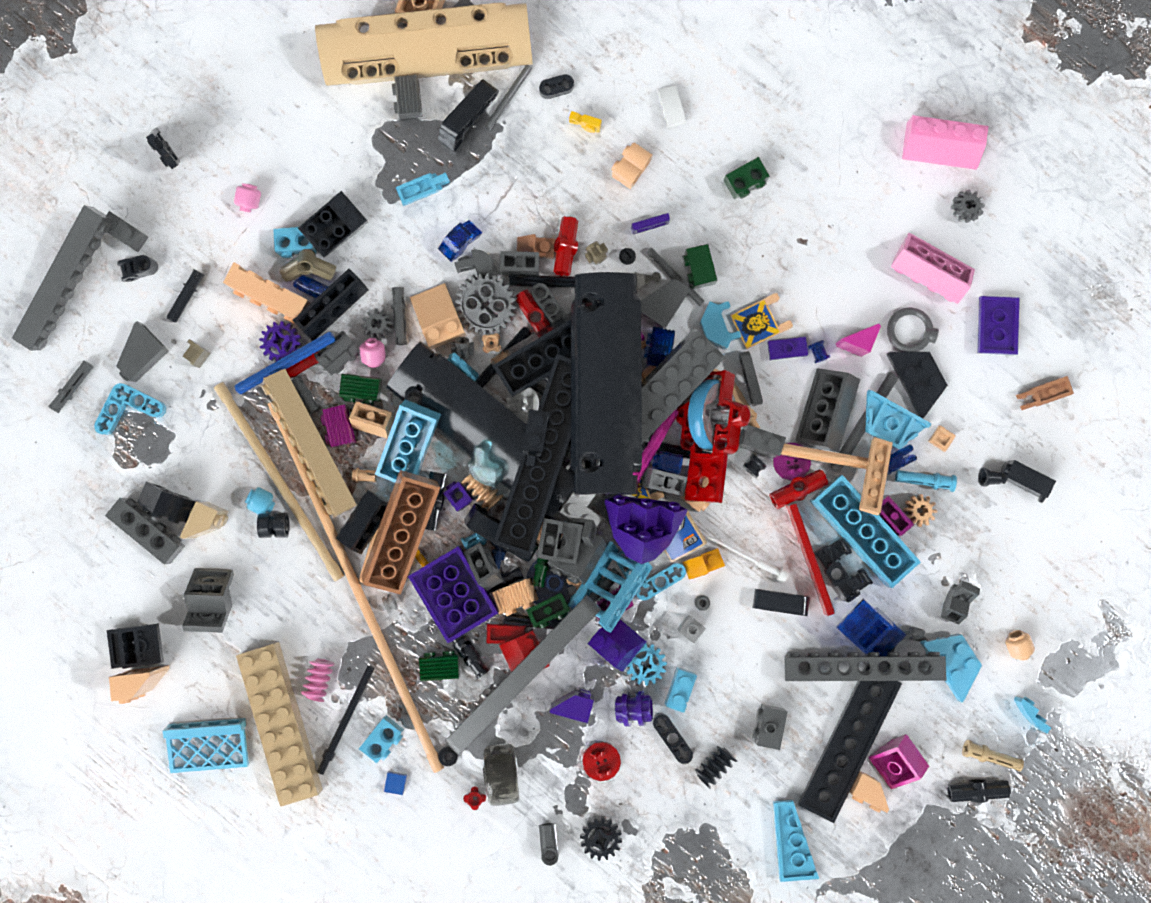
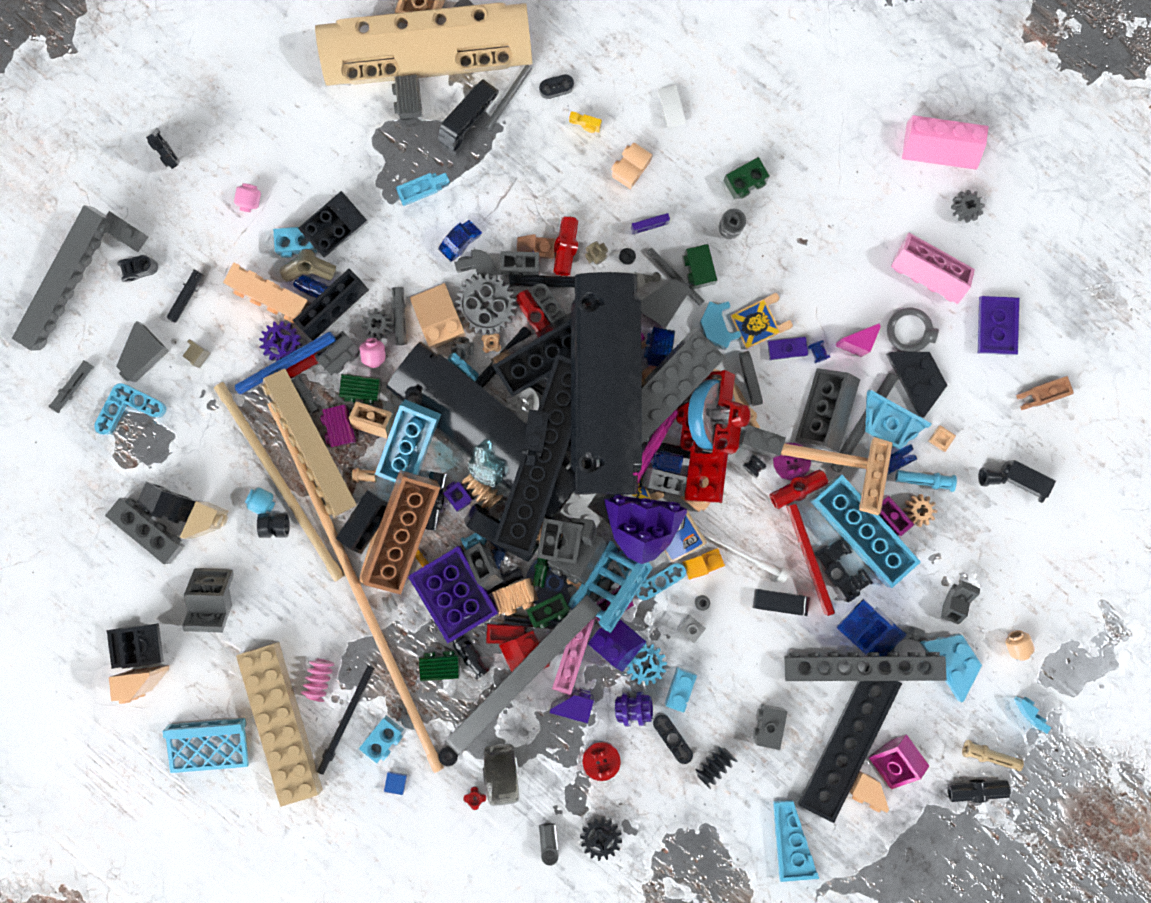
(572, 660): none -> bright pink piece
(732, 223): none -> dark grey wheel

